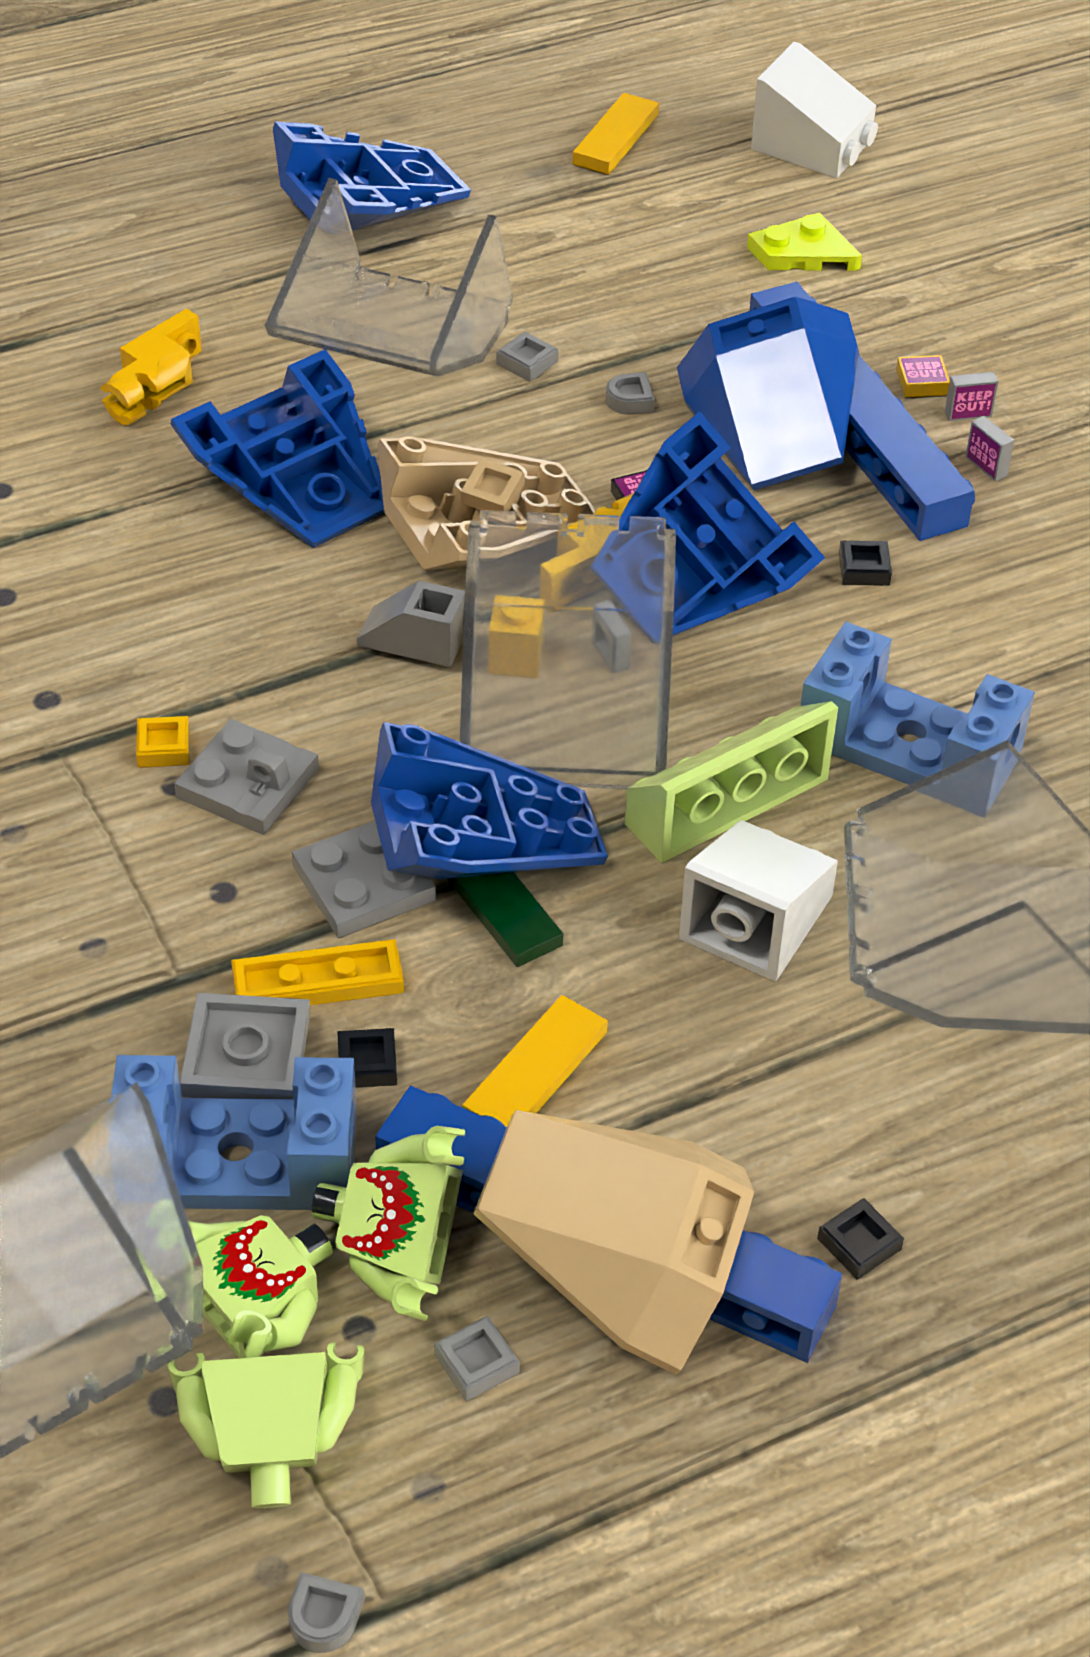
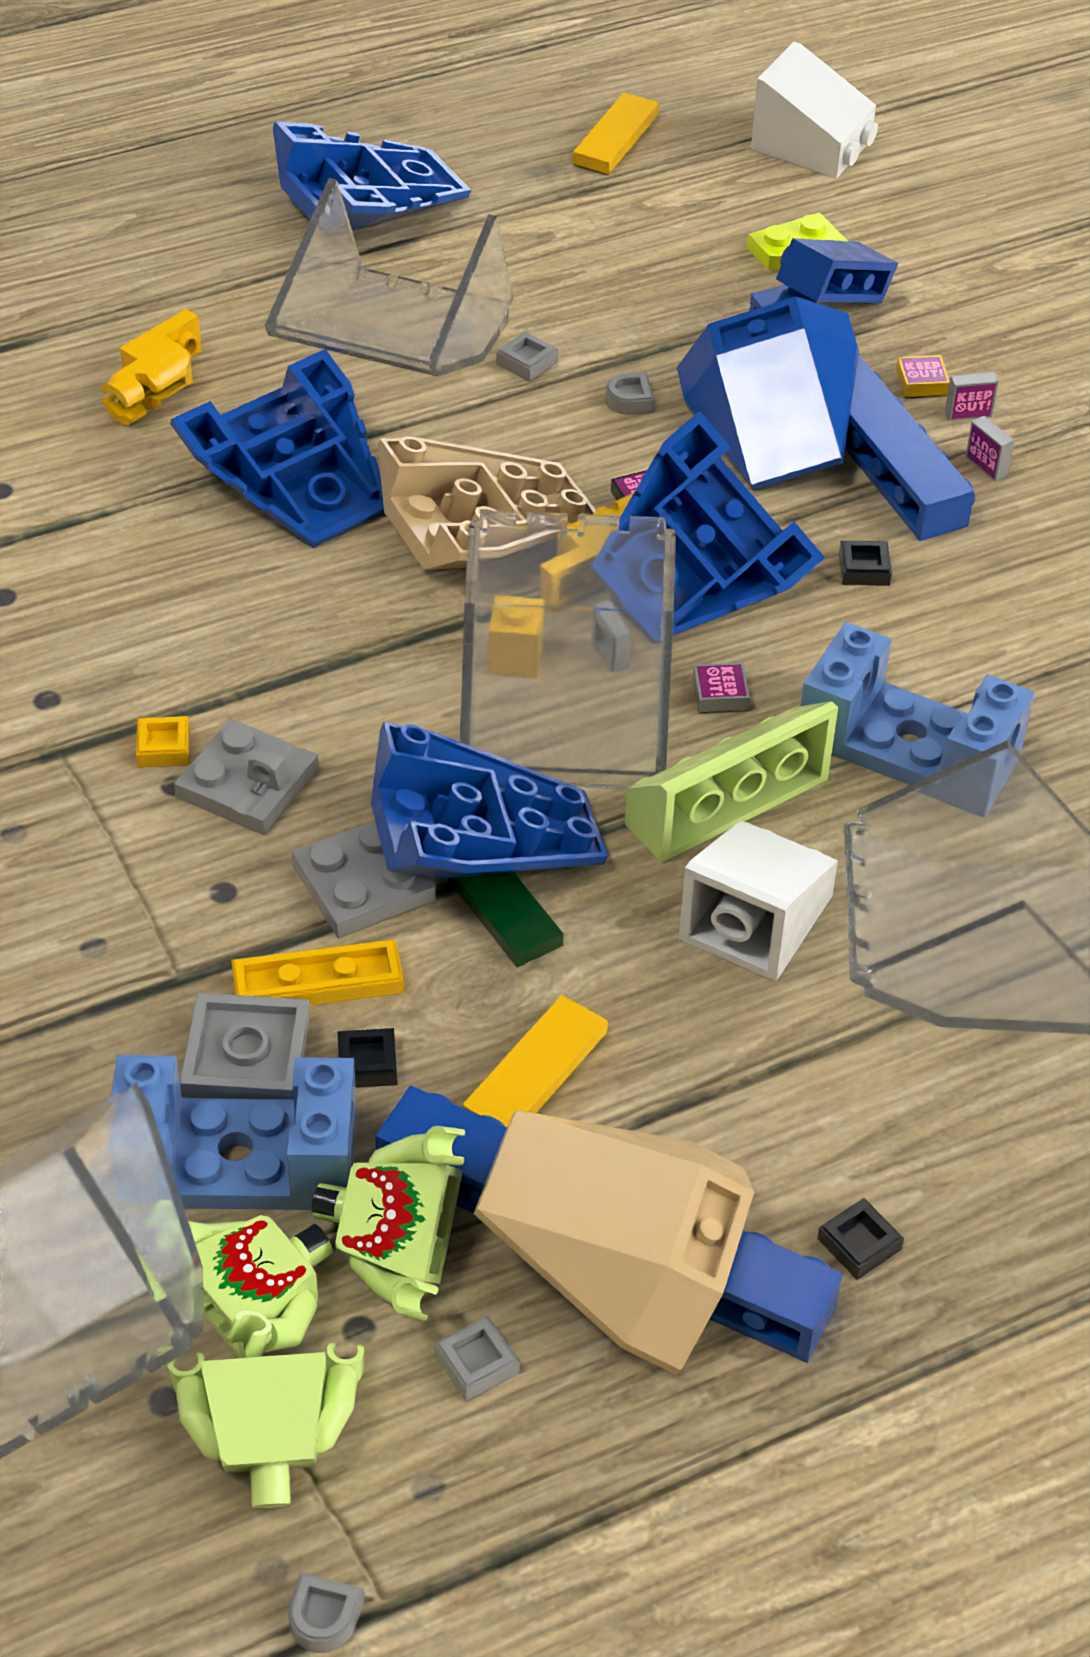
(418, 624): light grey slope -> none
(492, 486): tan plate -> none
(721, 687): none -> tile
(836, 270): none -> blue brick

